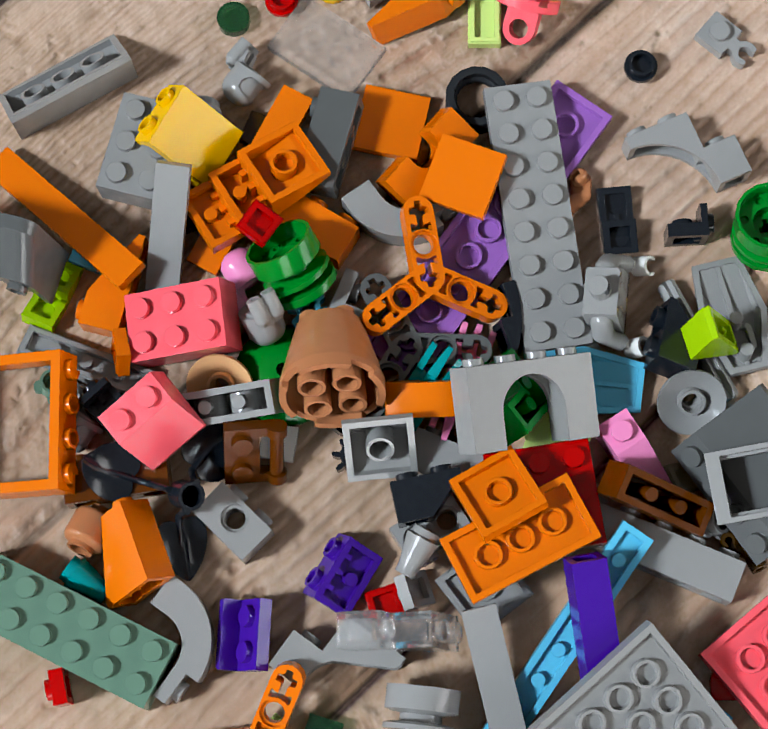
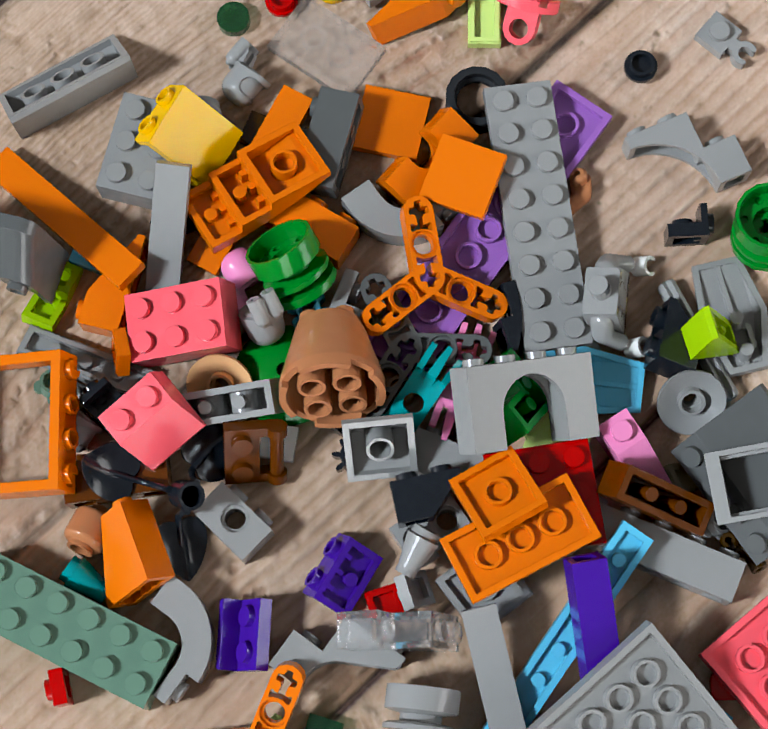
(259, 223): red tile -> none
(420, 398): orange slope -> none
(617, 220): black slope -> none

